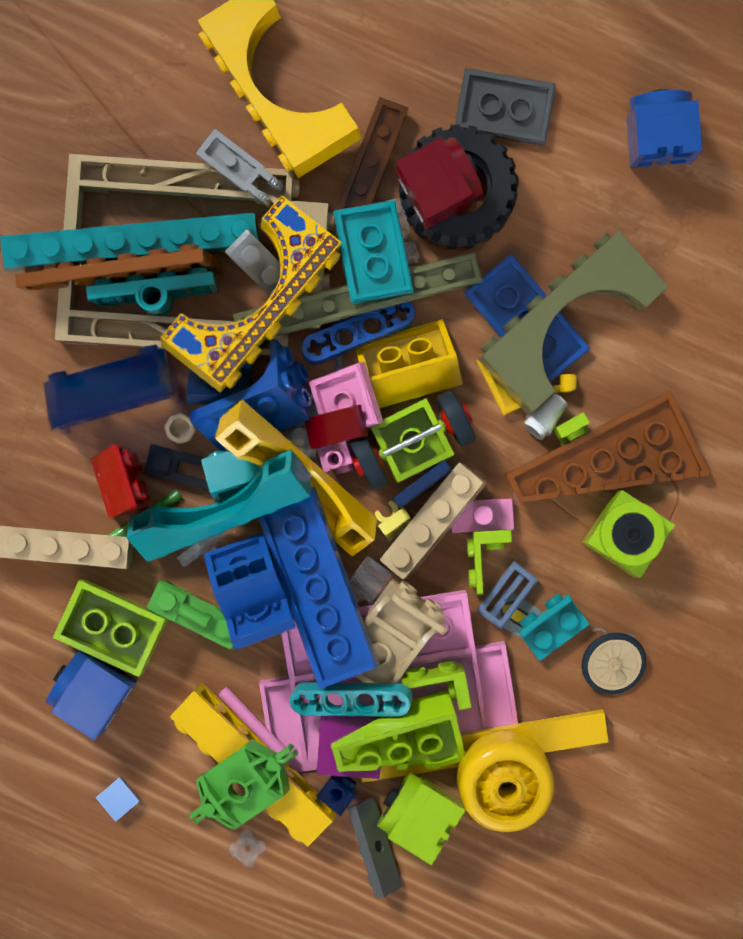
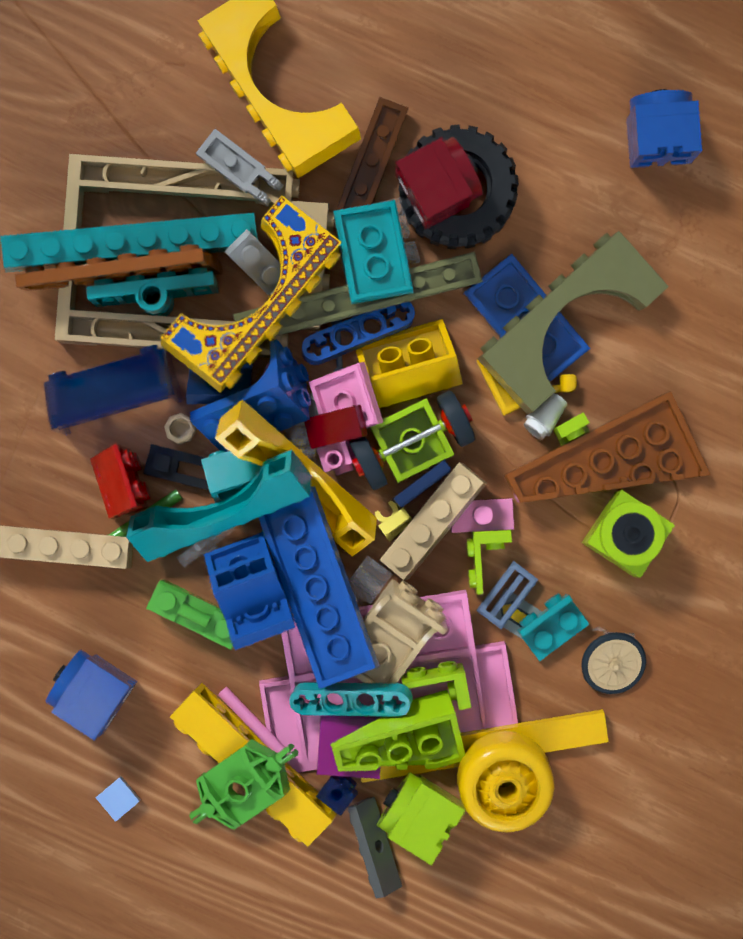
(110, 627): lime brick -> none
(247, 857): clear plate -> none
(505, 106): dark grey tile -> none

